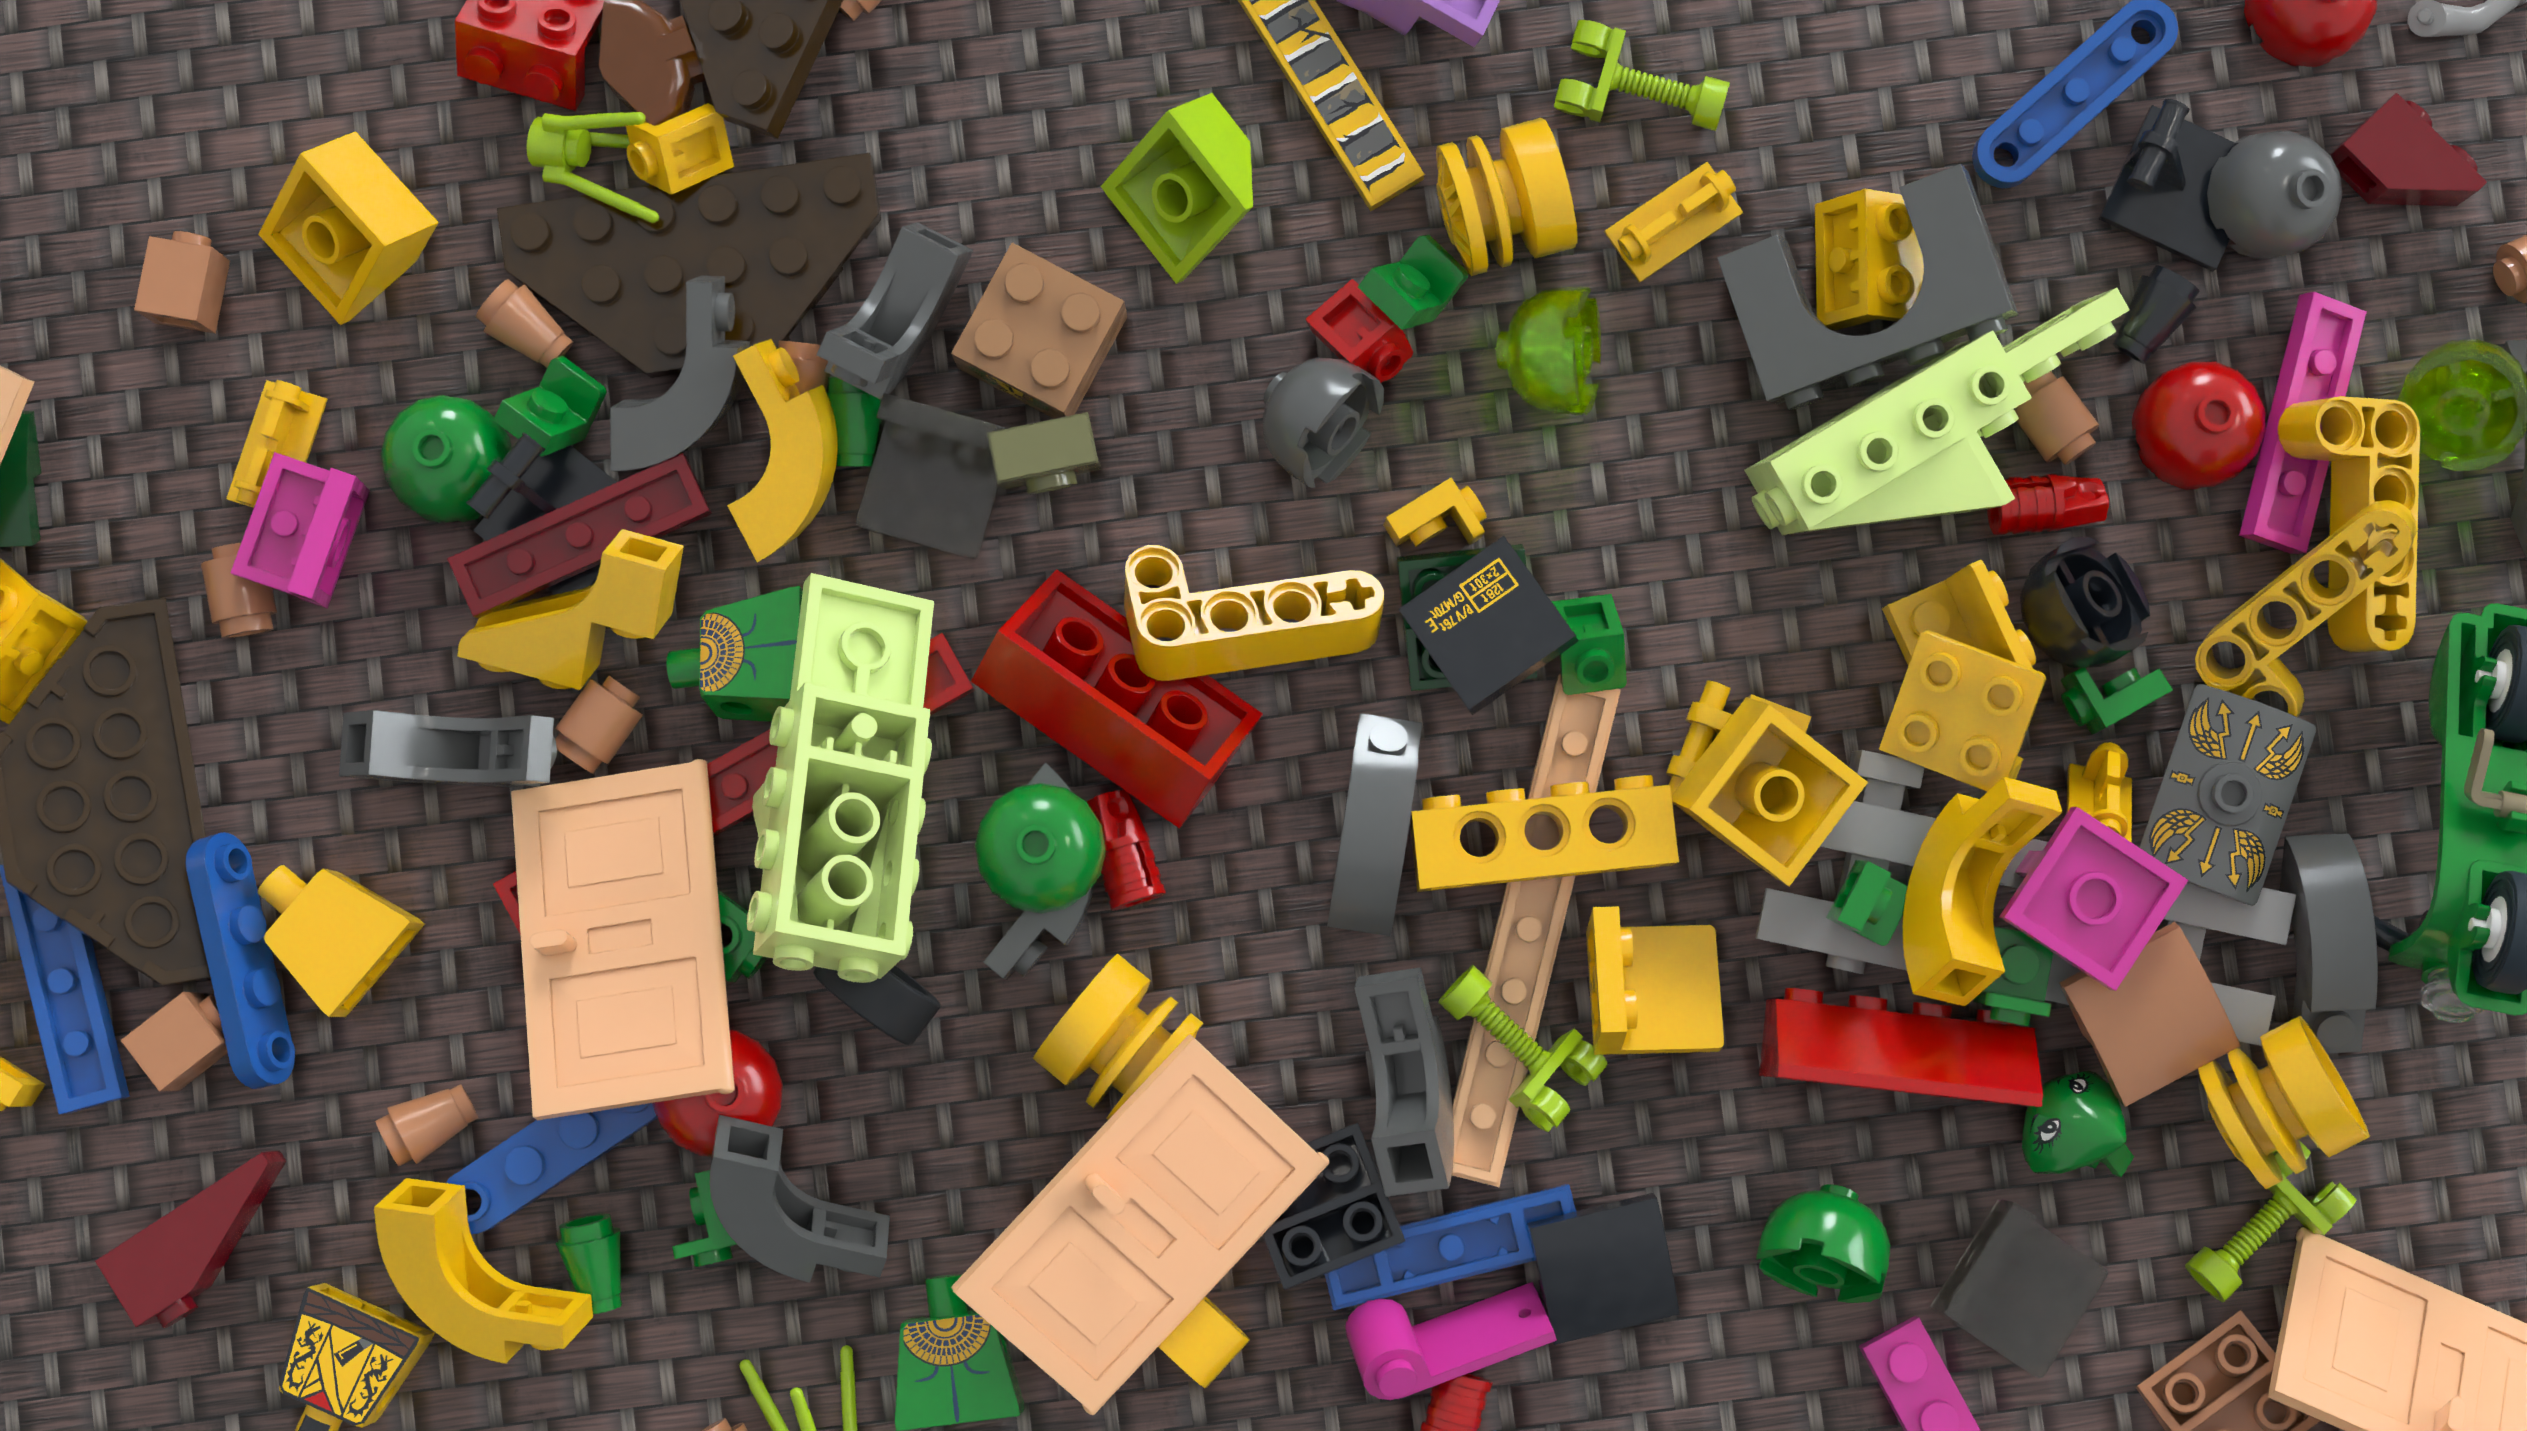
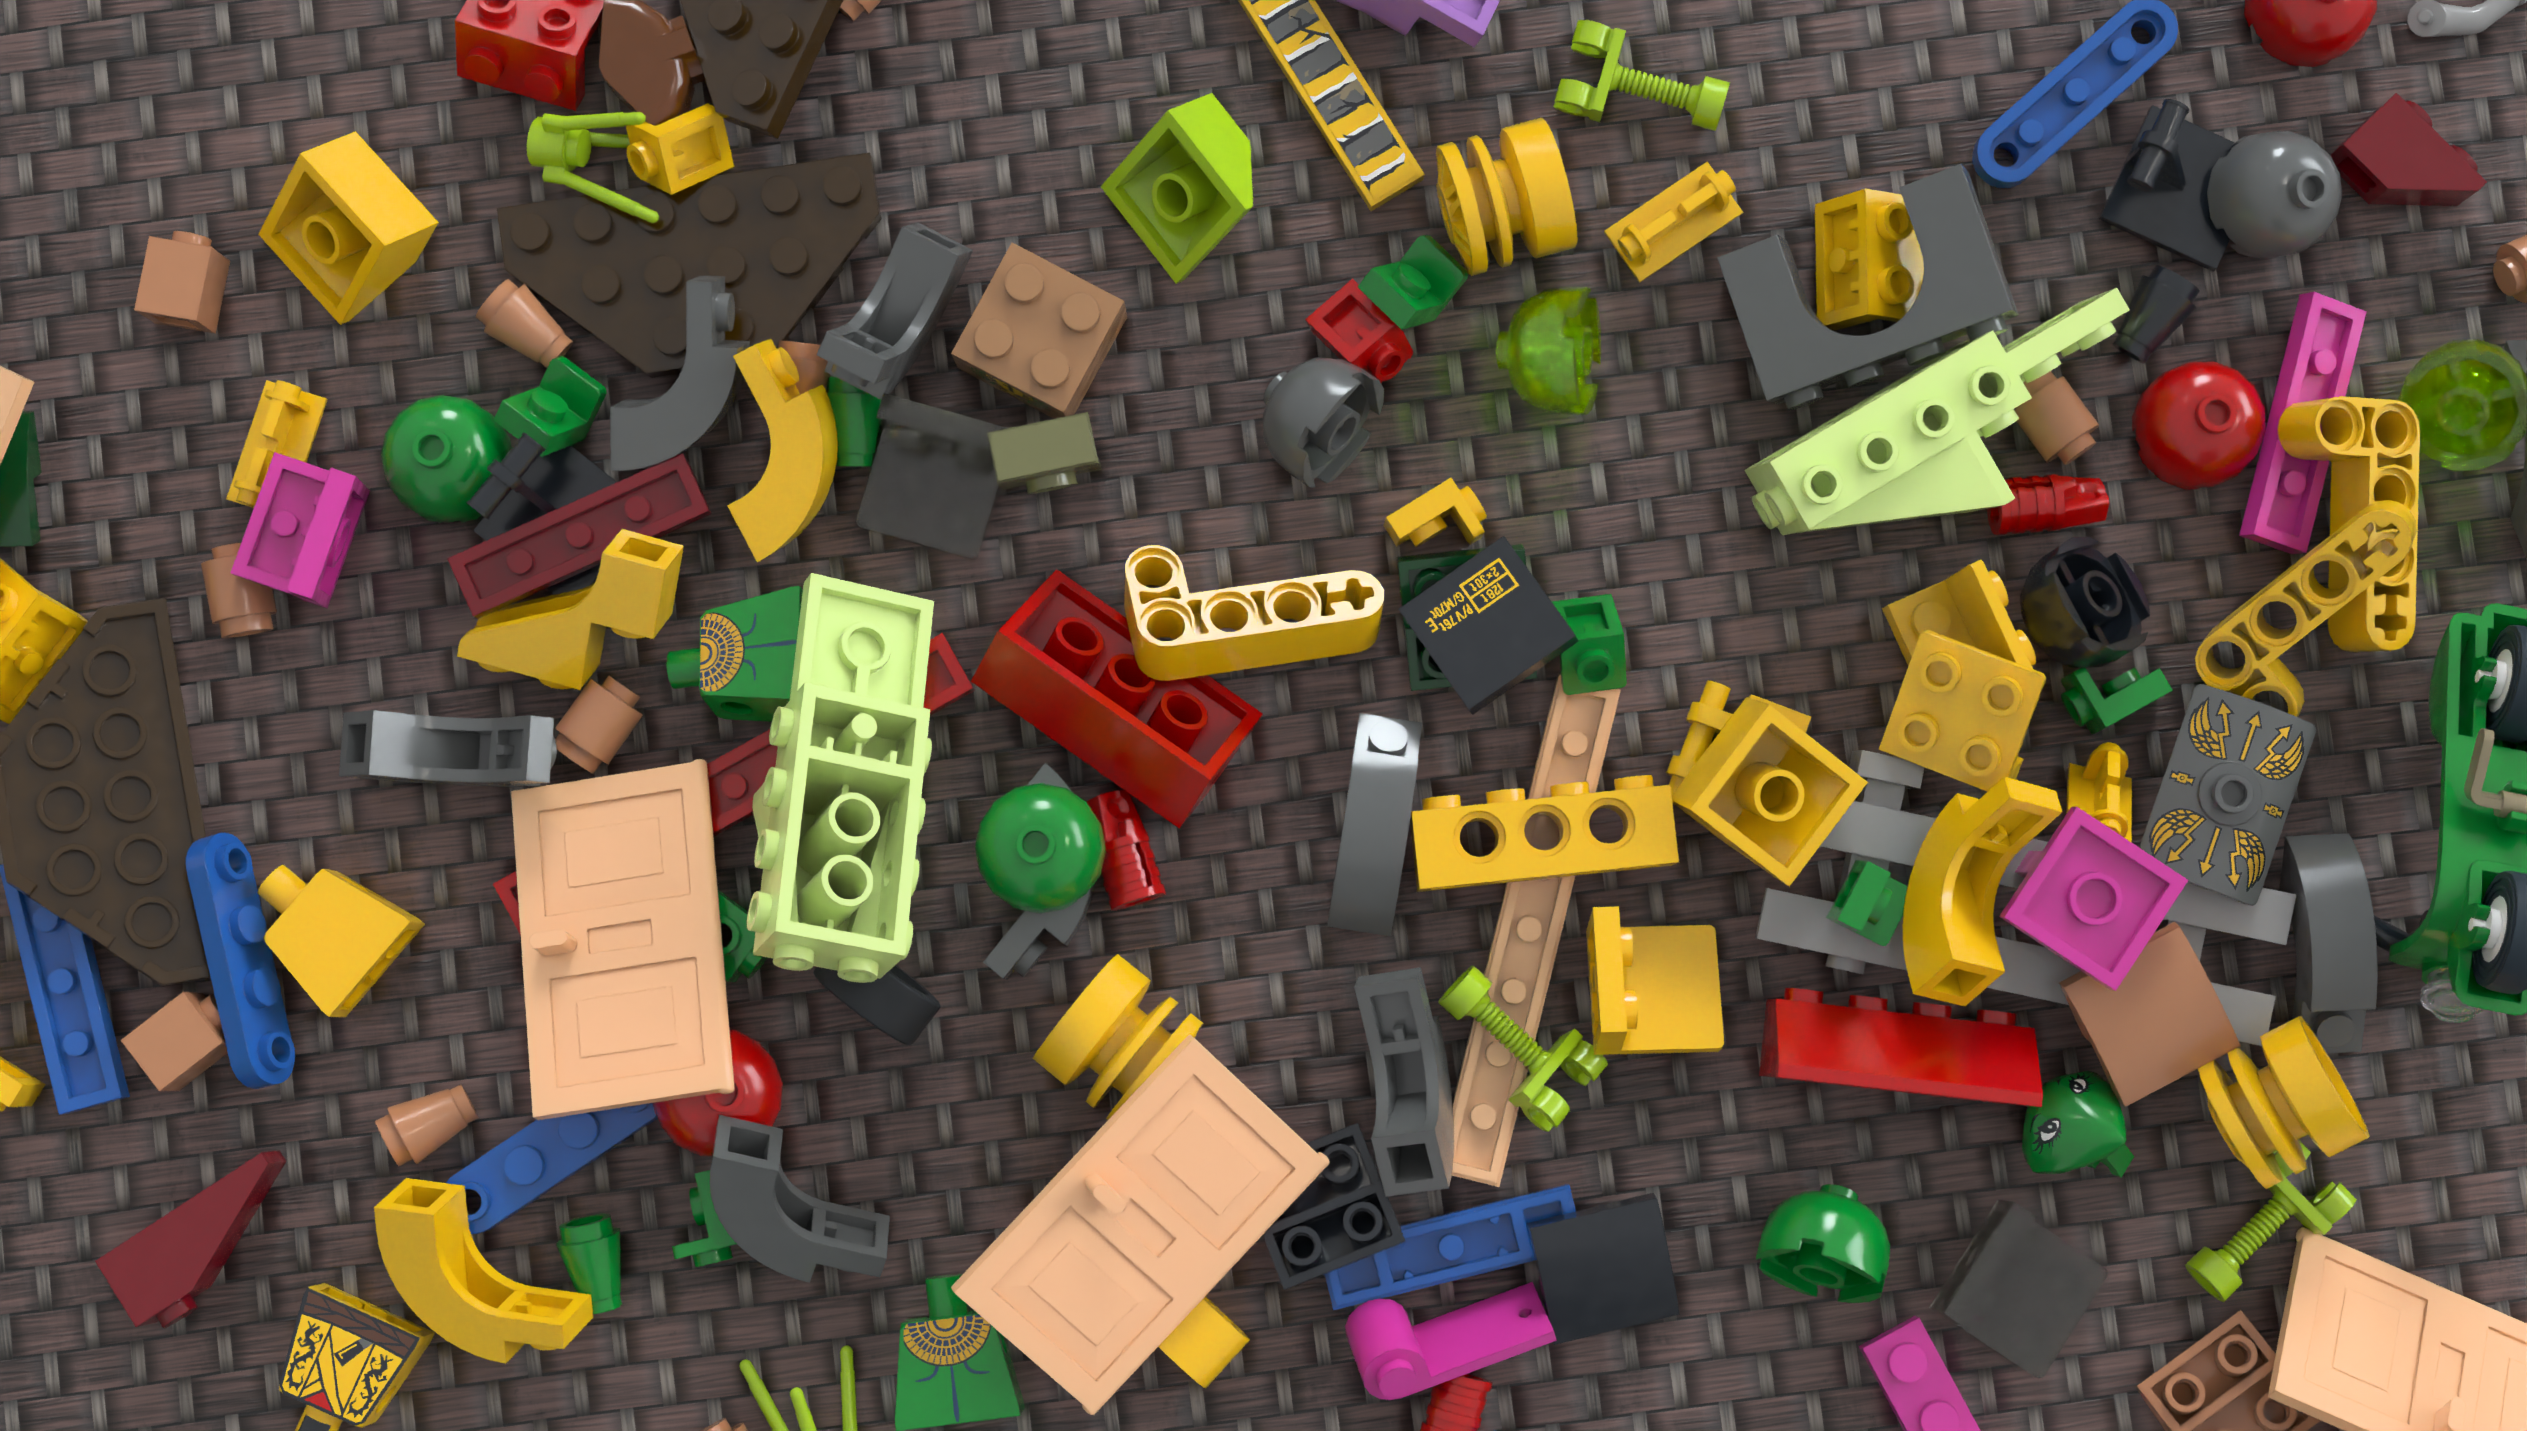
(2025, 980): green bracket -> none

